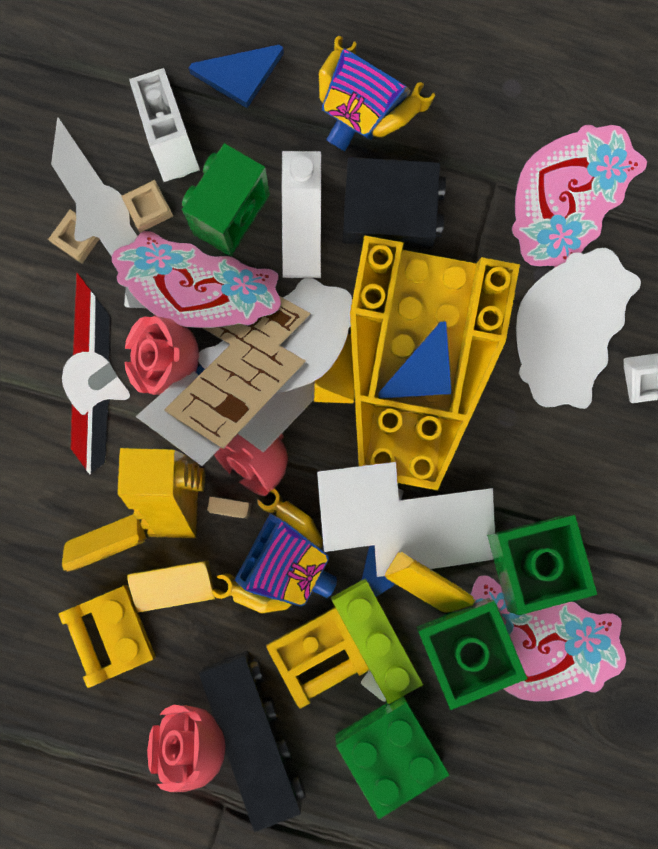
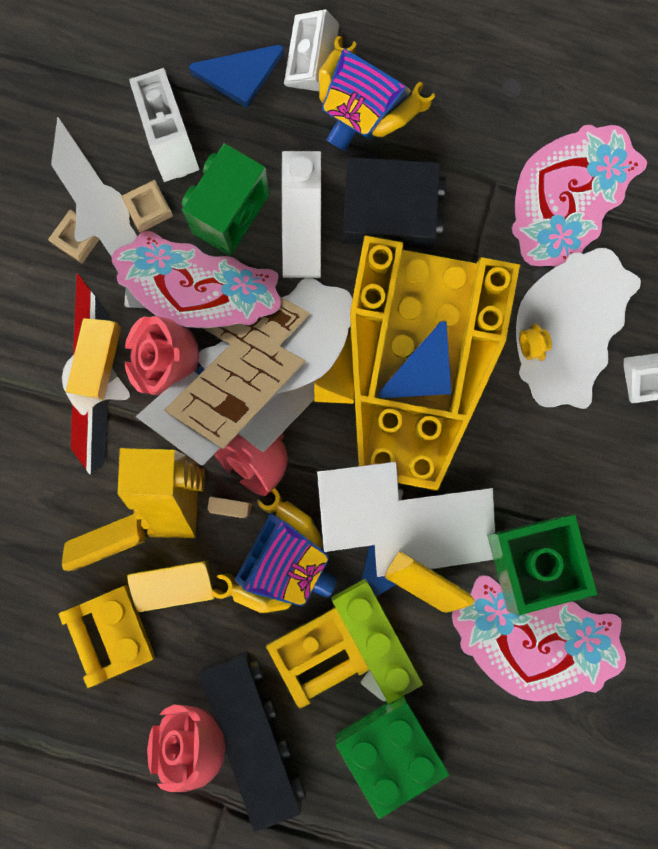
(93, 358): none -> yellow slope
(309, 48): none -> white slope
(471, 653): green brick -> none
(535, 342): none -> yellow plate

